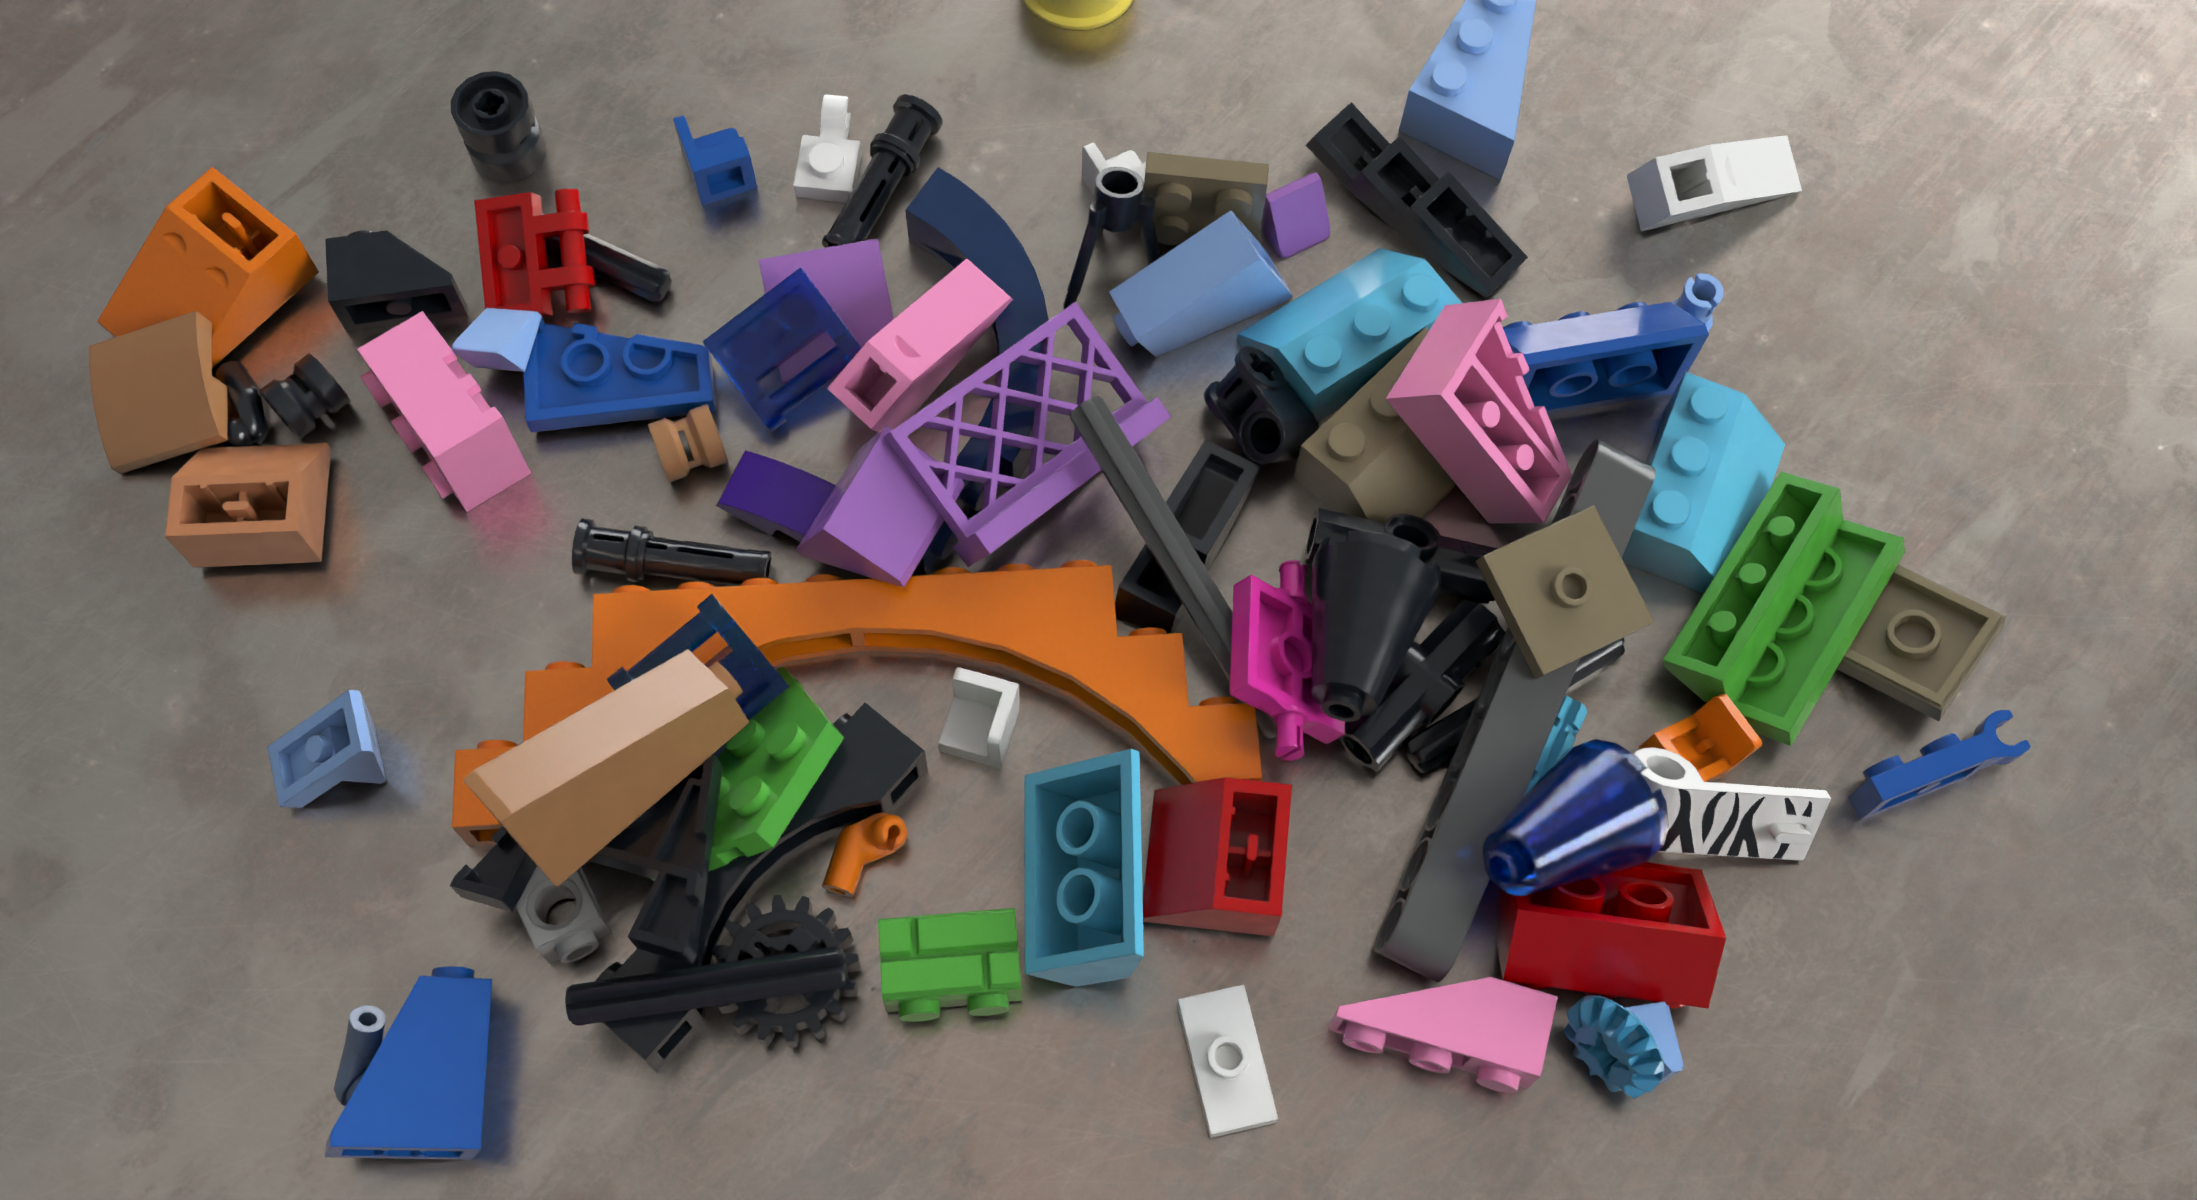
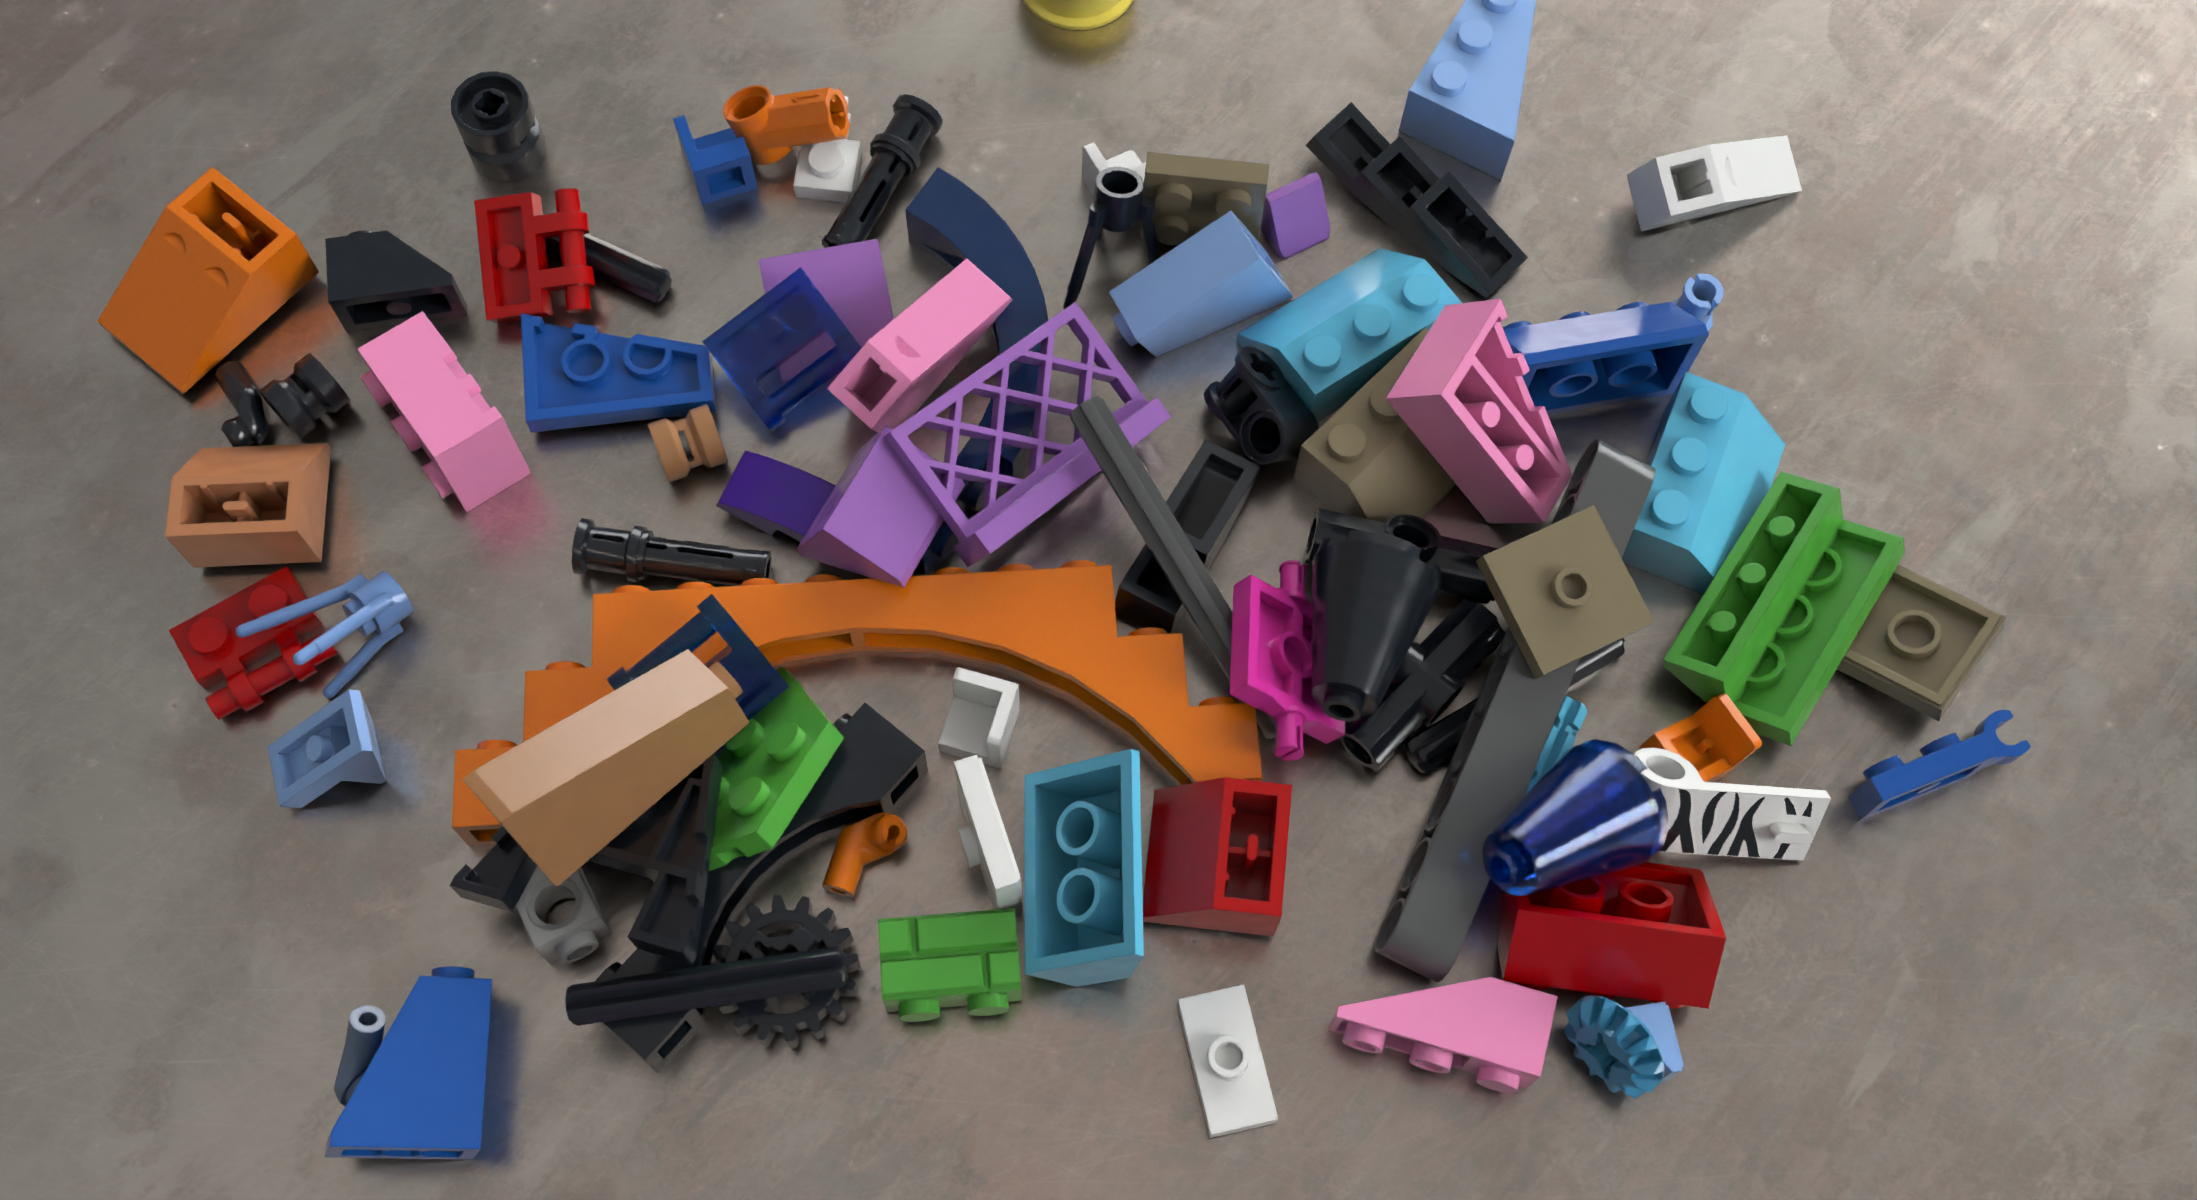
(157, 392): medium nougat slope -> none
(217, 653): none -> red plate
(374, 607): none -> medium blue plant
(499, 339): light blue slope -> none
(783, 121): none -> orange piece
(985, 836): none -> white plate

